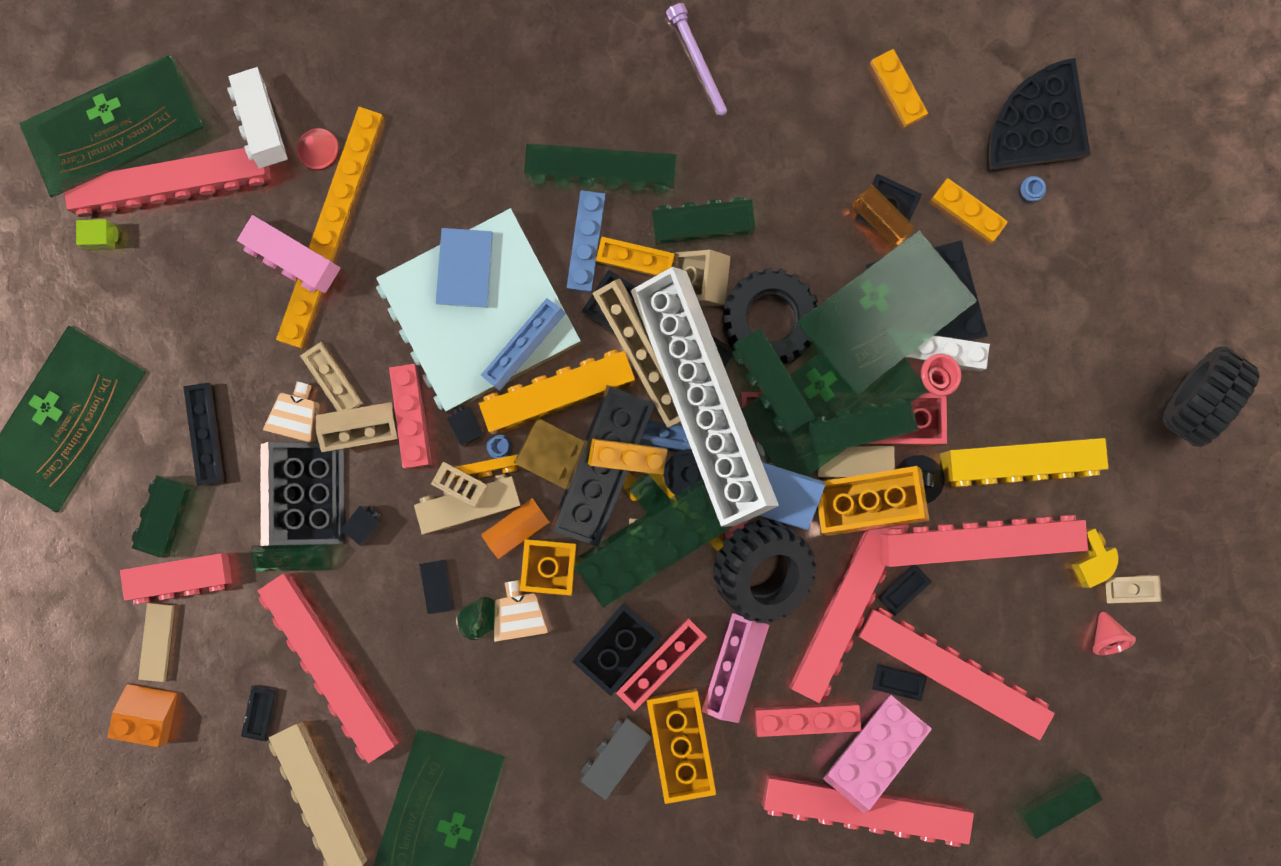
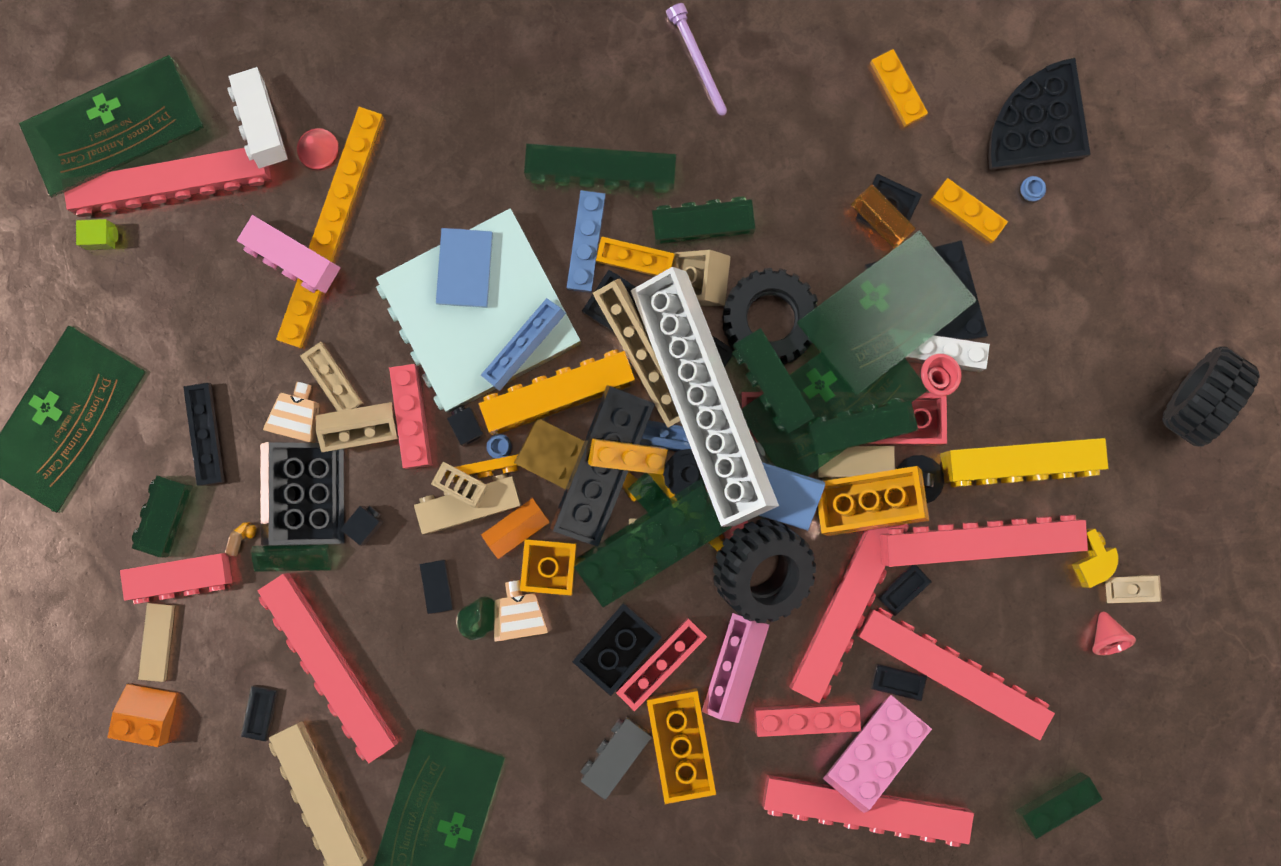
(237, 536): none -> arm

